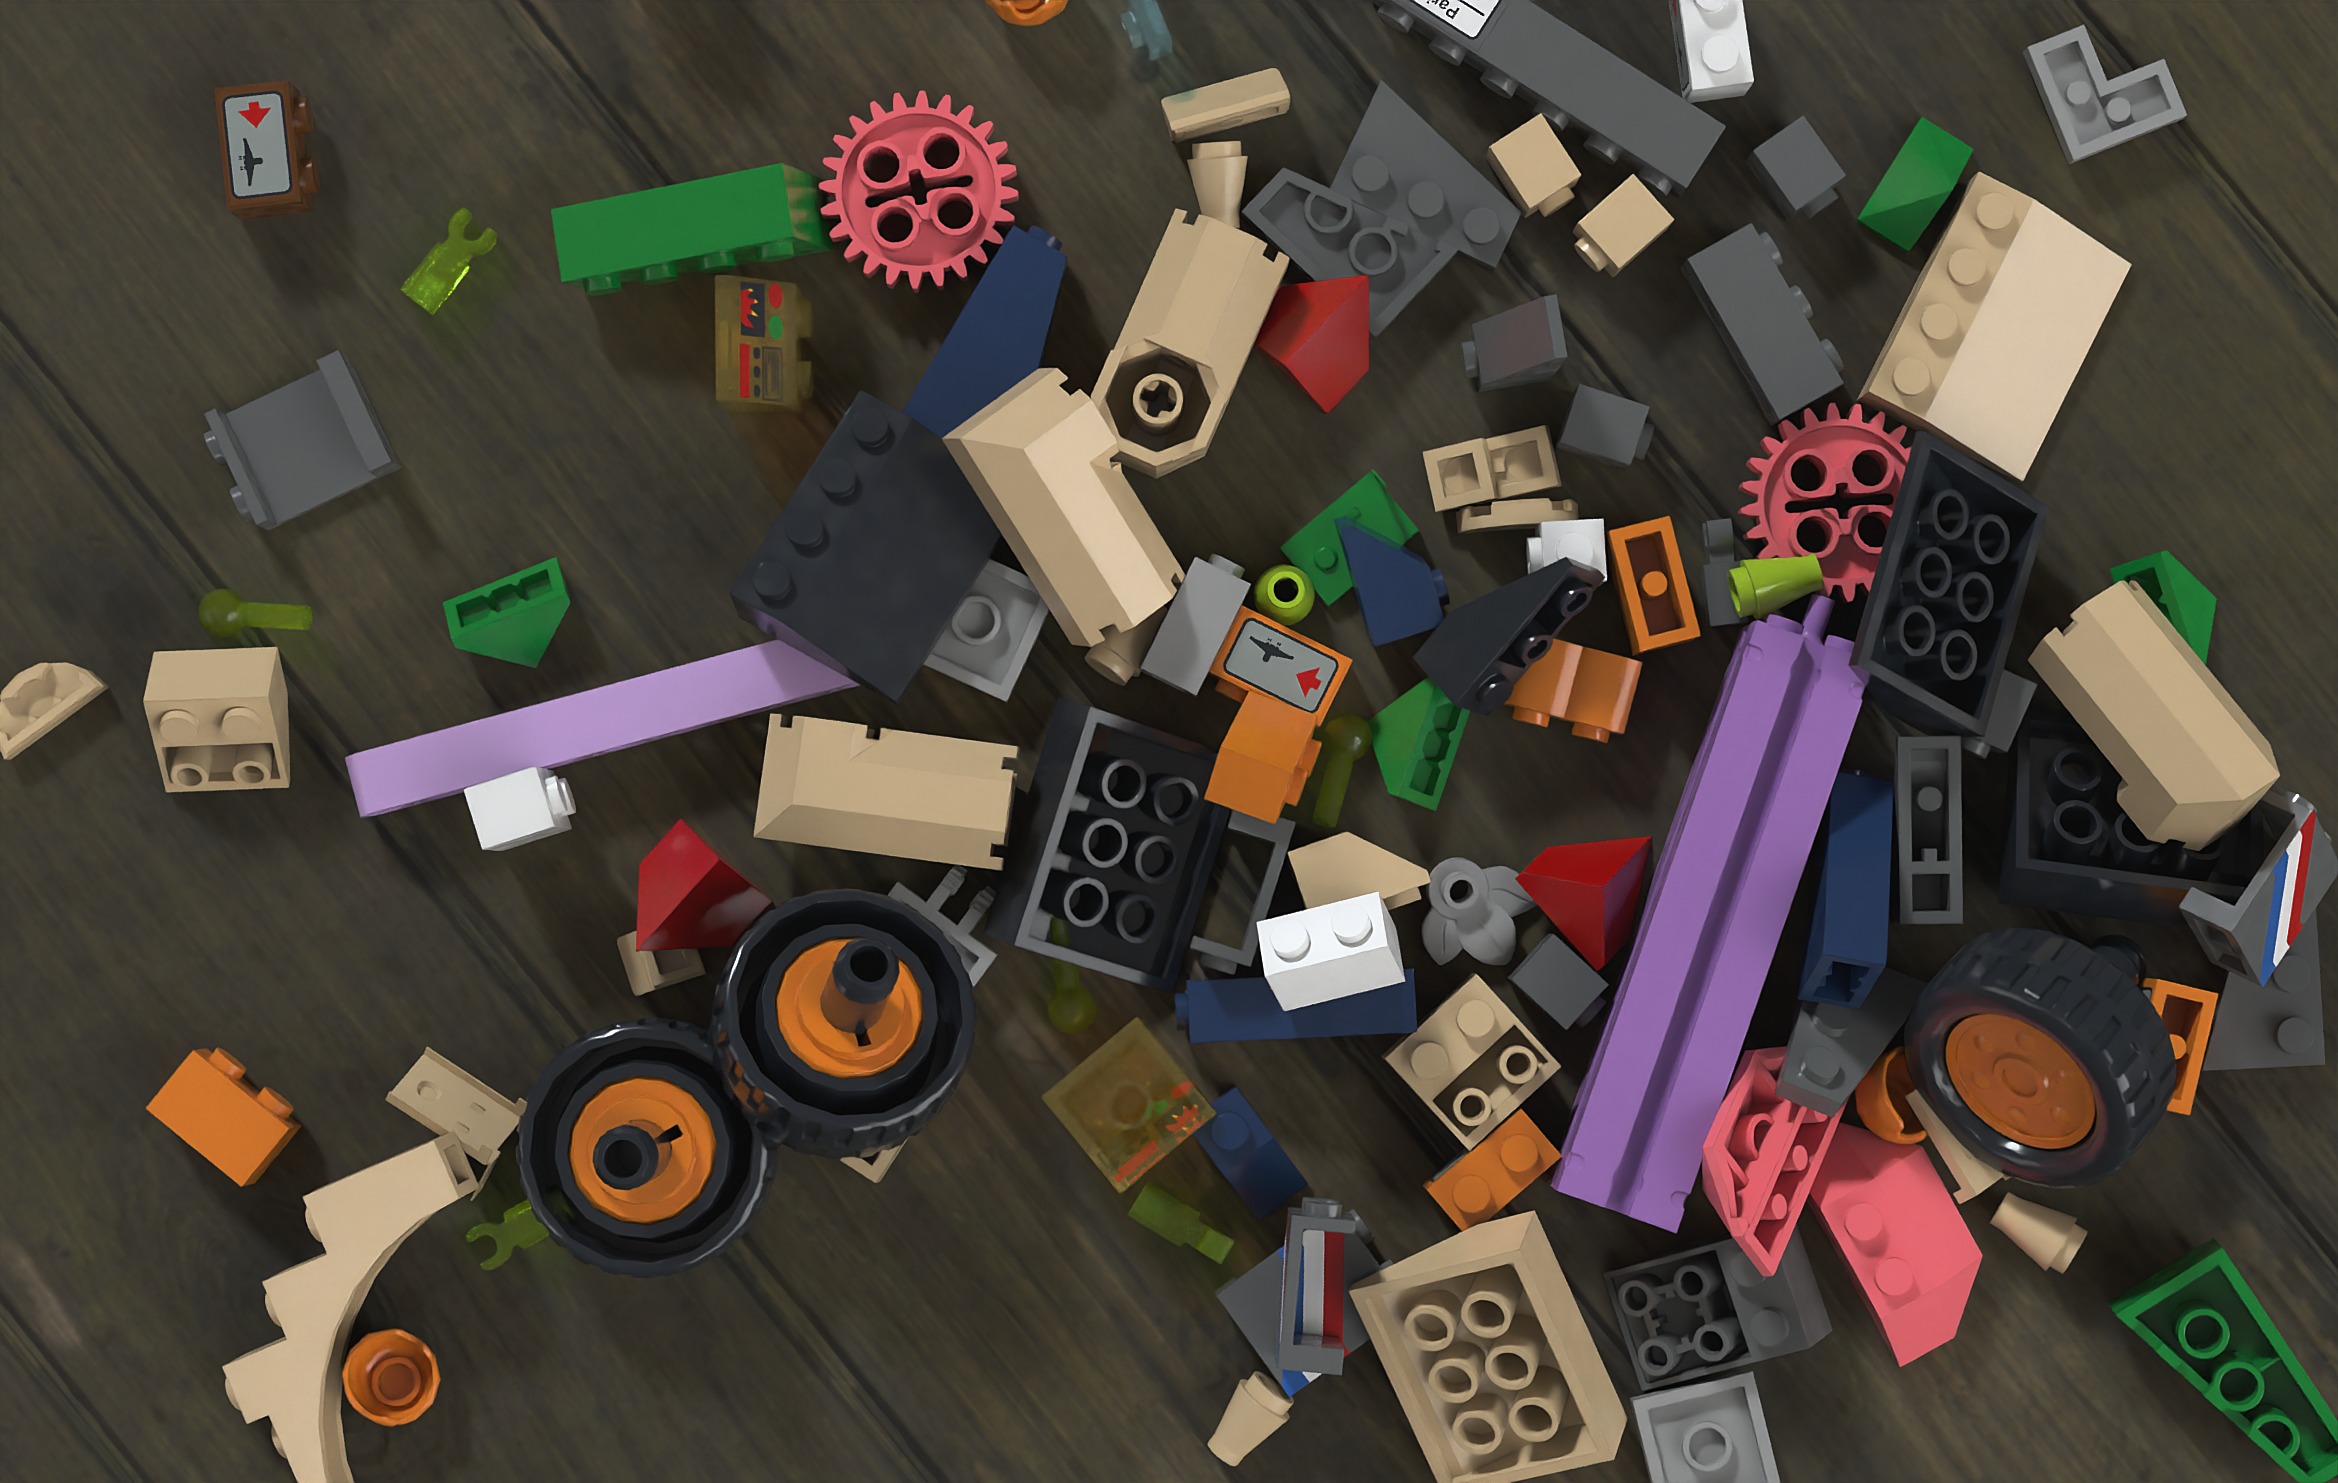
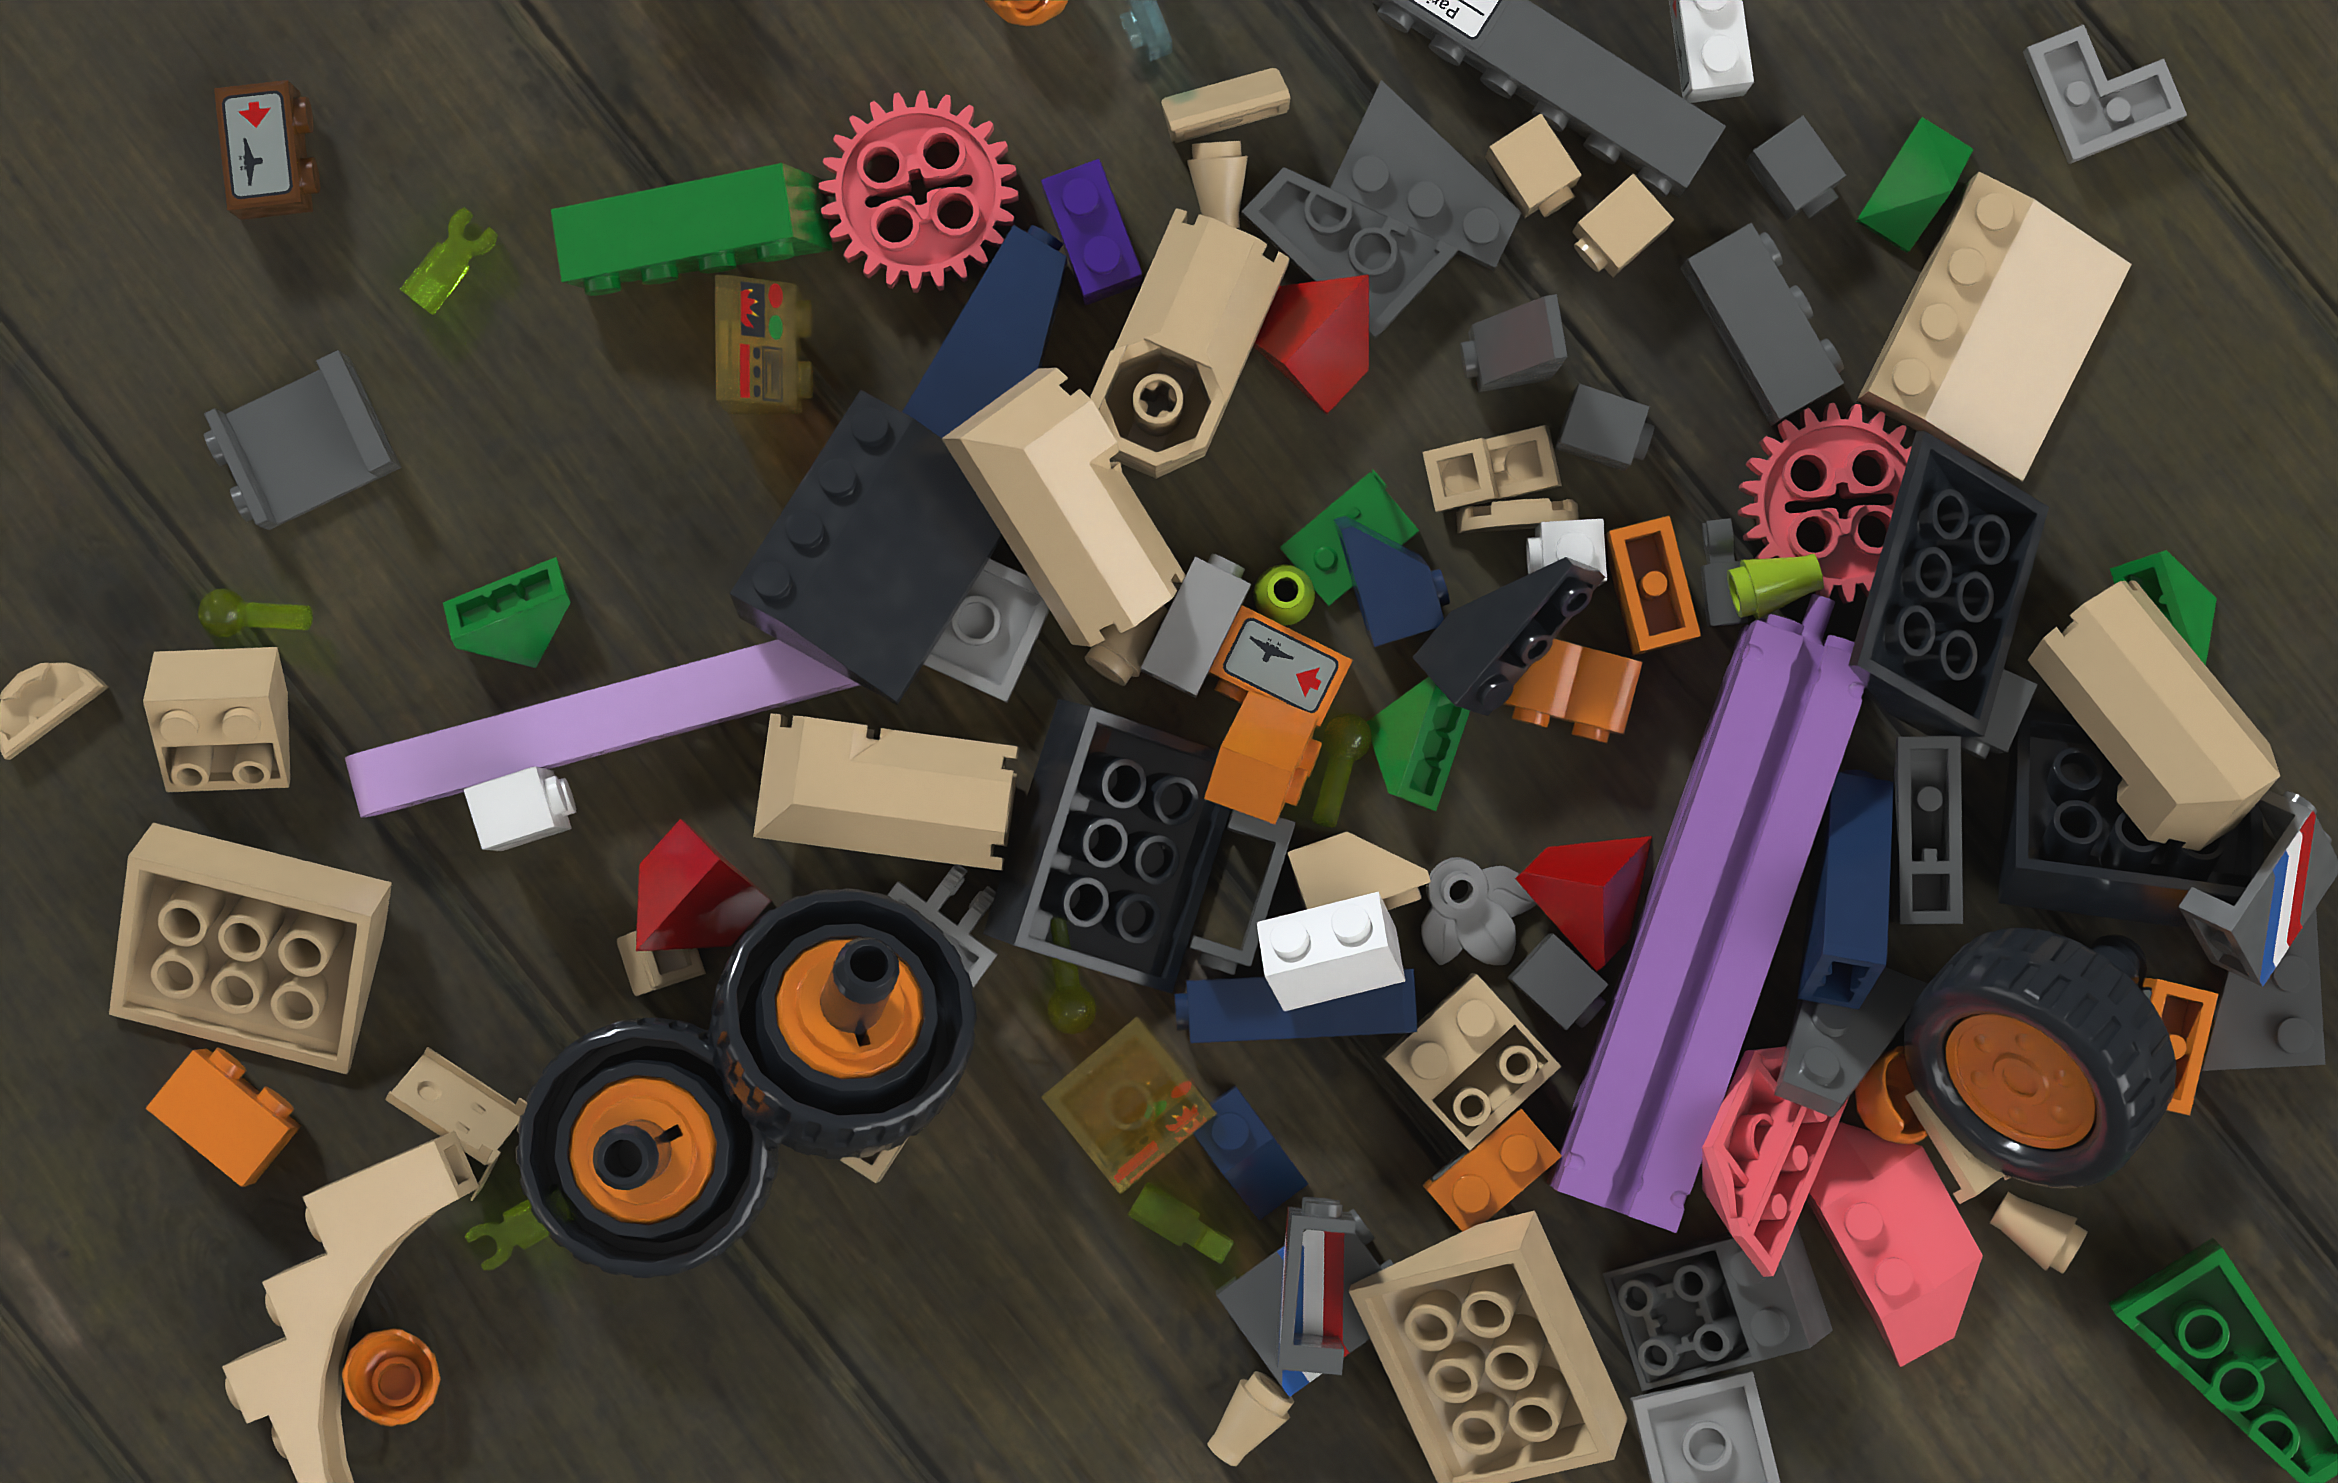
(247, 947): none -> tan slope
(1092, 231): none -> dark purple brick

